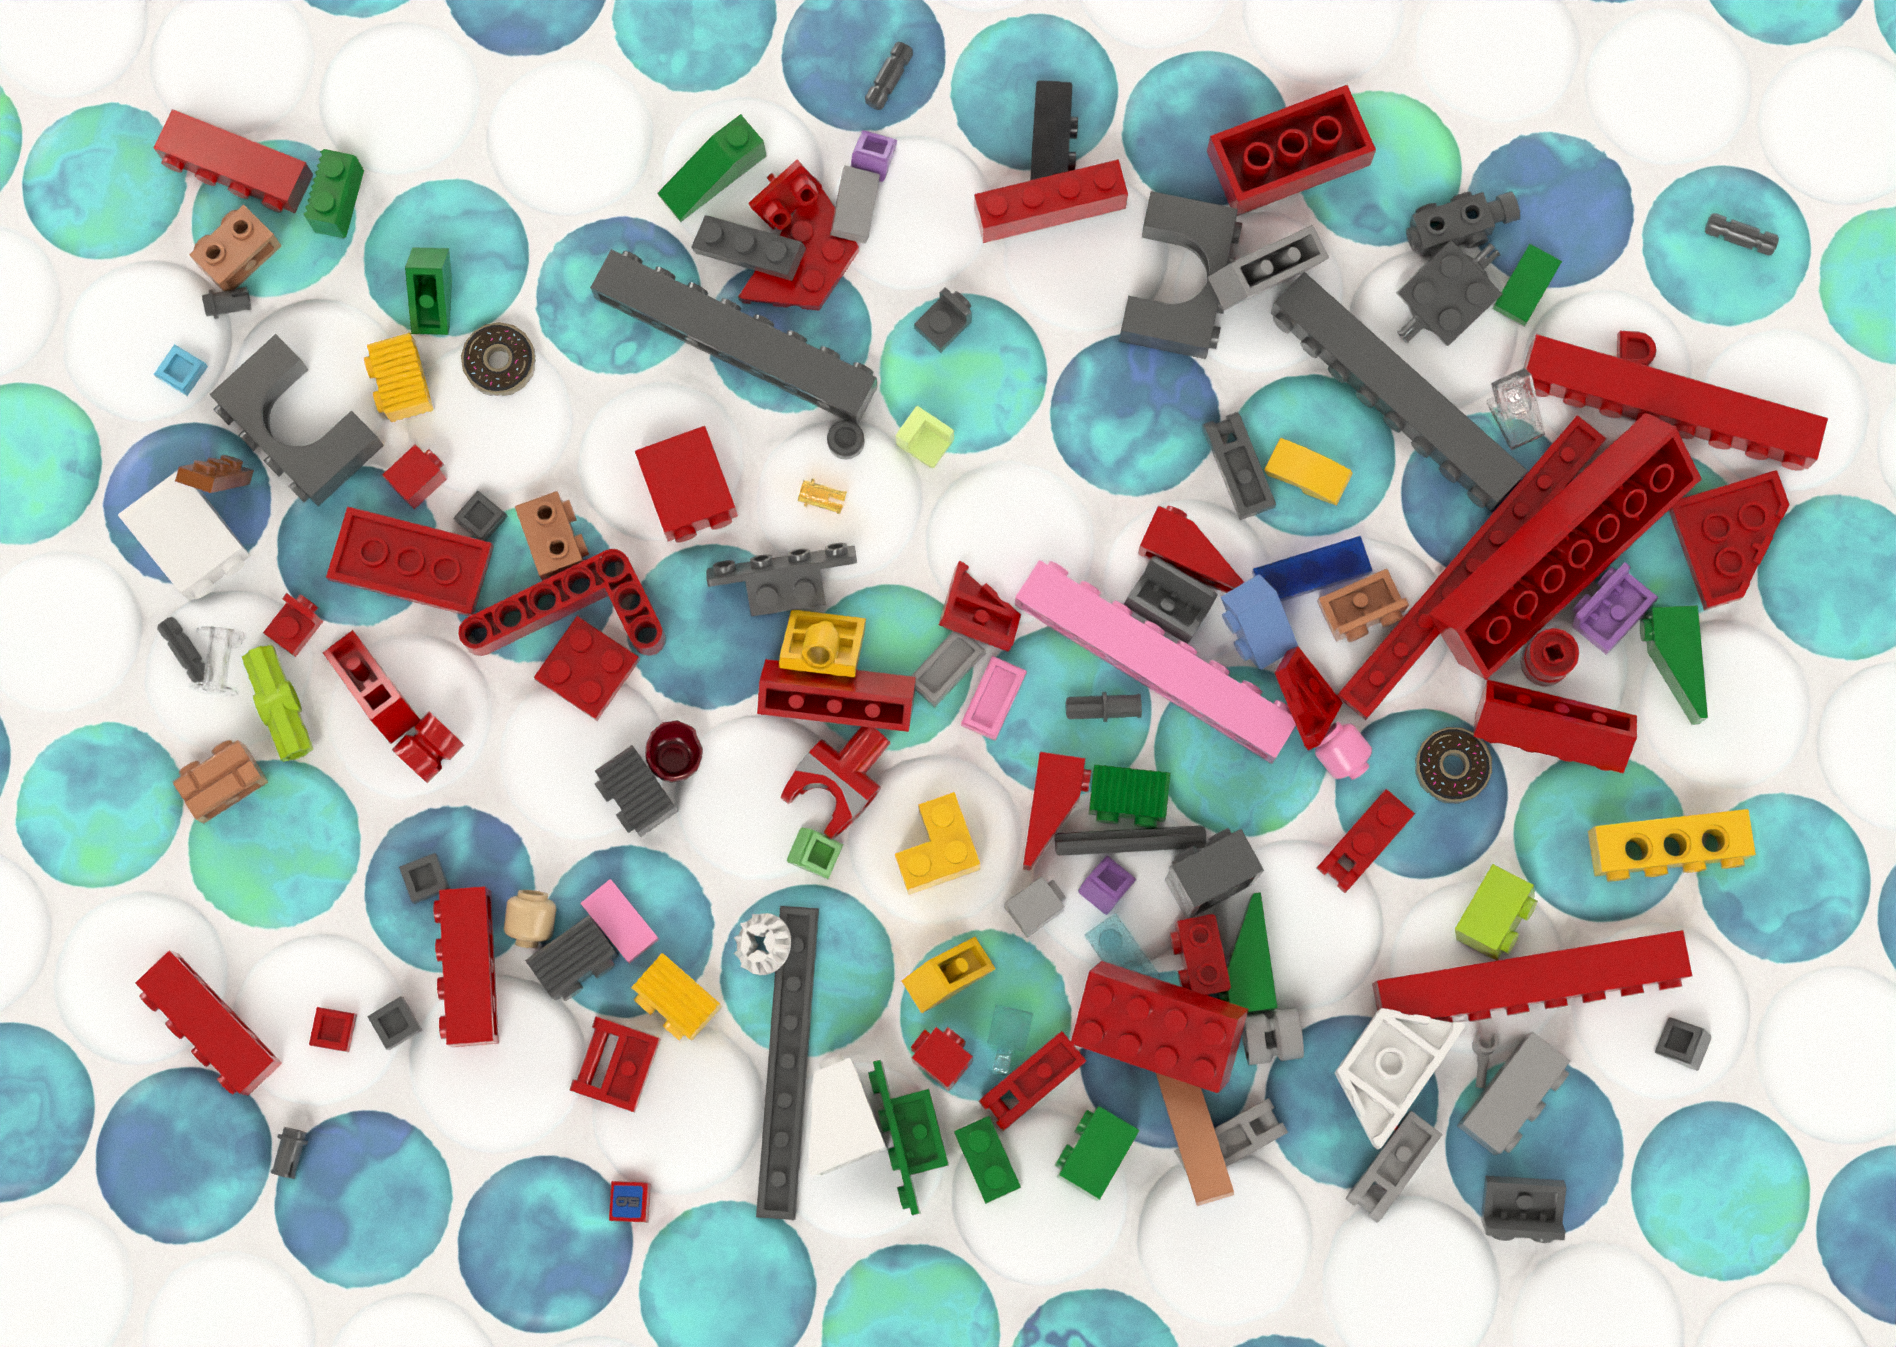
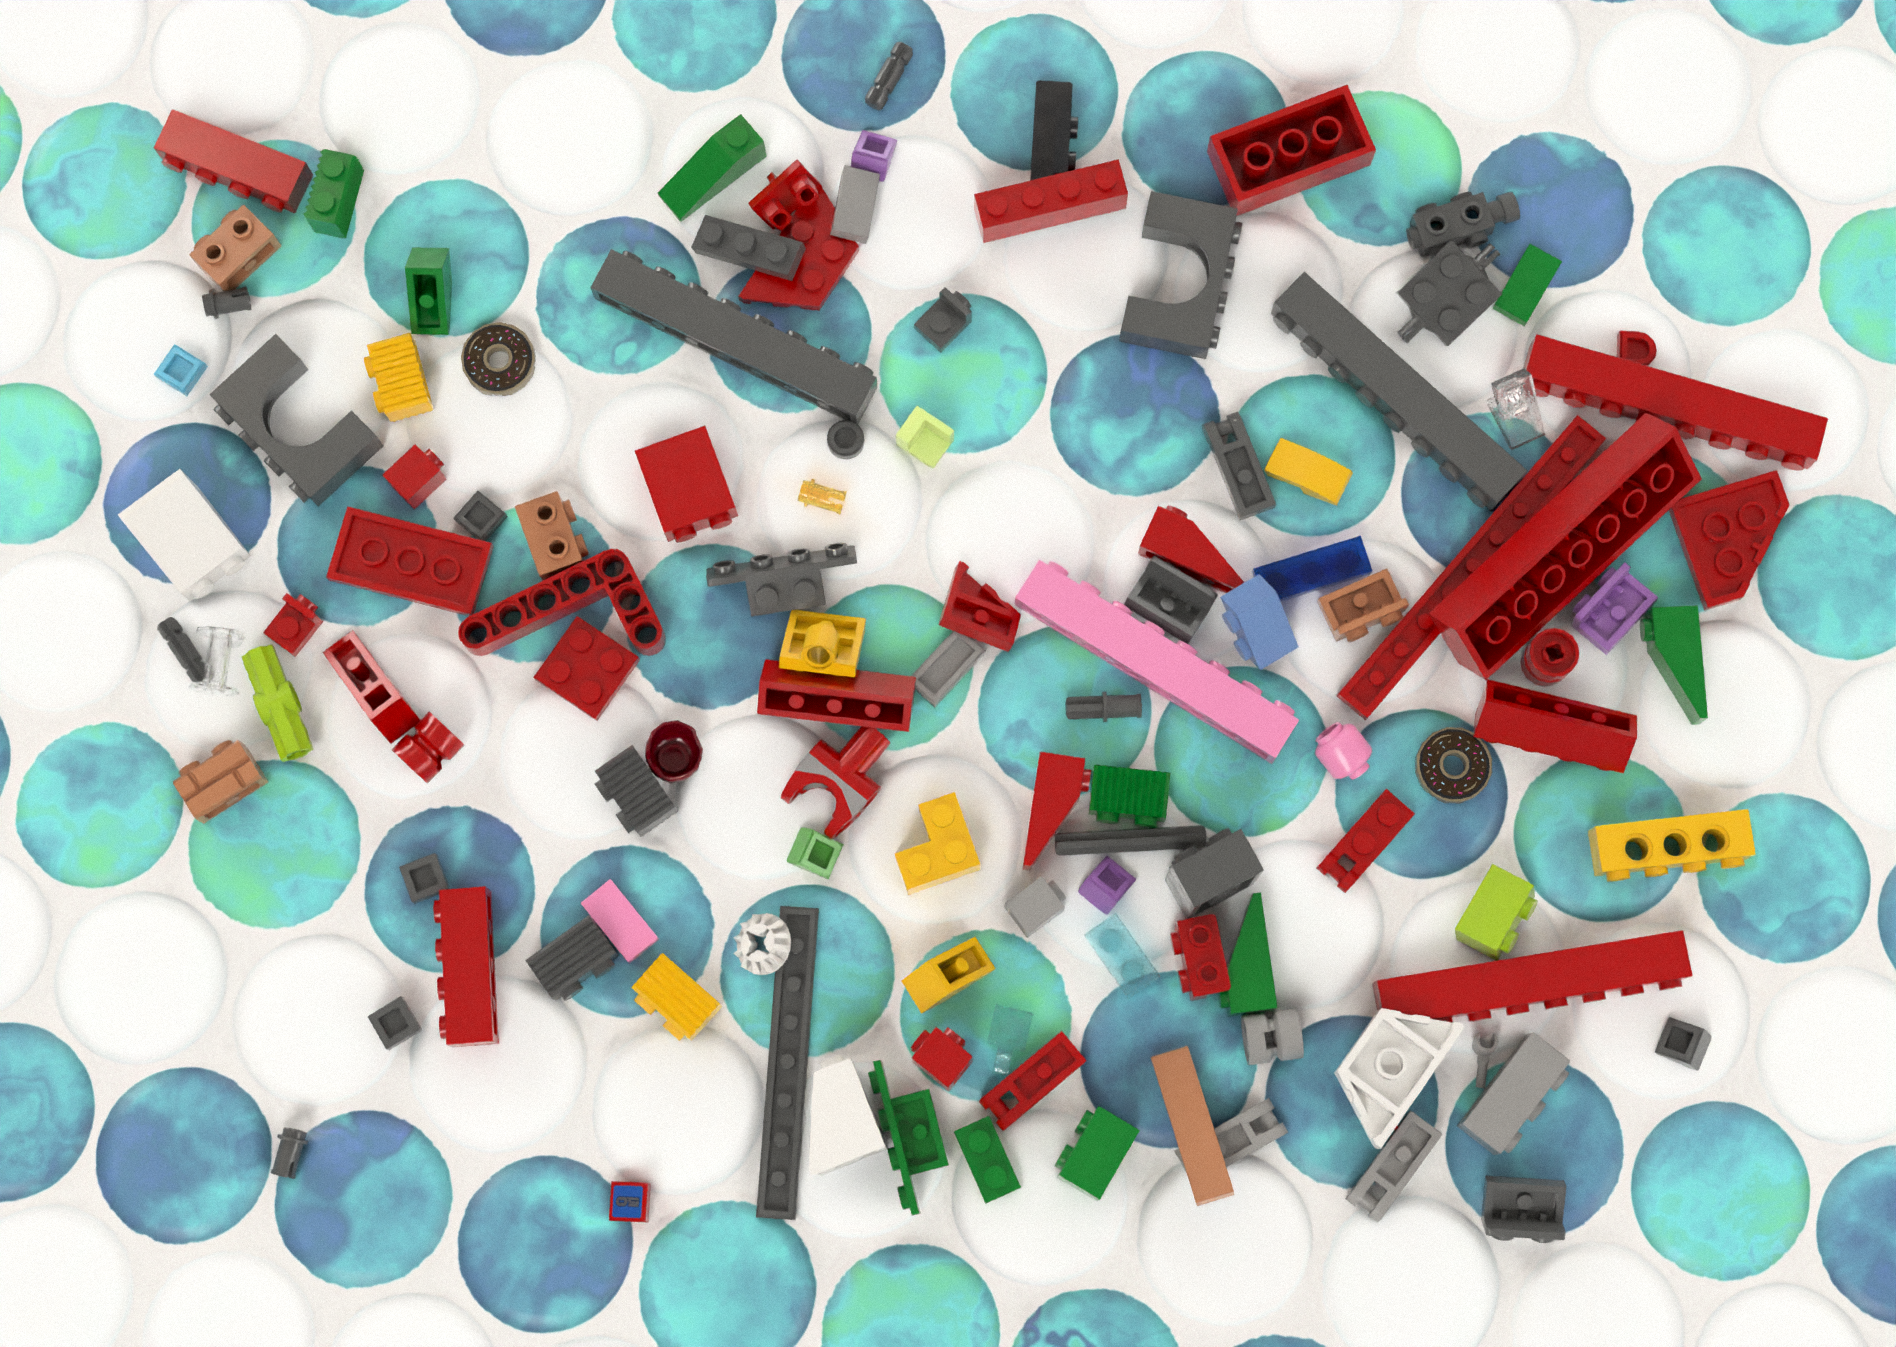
(207, 1023): red brick -> none
(215, 474): dark orange plate -> none
(332, 1029): red tile -> none
(530, 918): tan head -> none
(627, 1067): red plate -> none
(993, 698): bright pink tile -> none
(1159, 1026): red brick -> none
(1268, 267): light grey brick -> none
(1307, 696): red wing -> none
(1741, 234): dark grey axle -> none

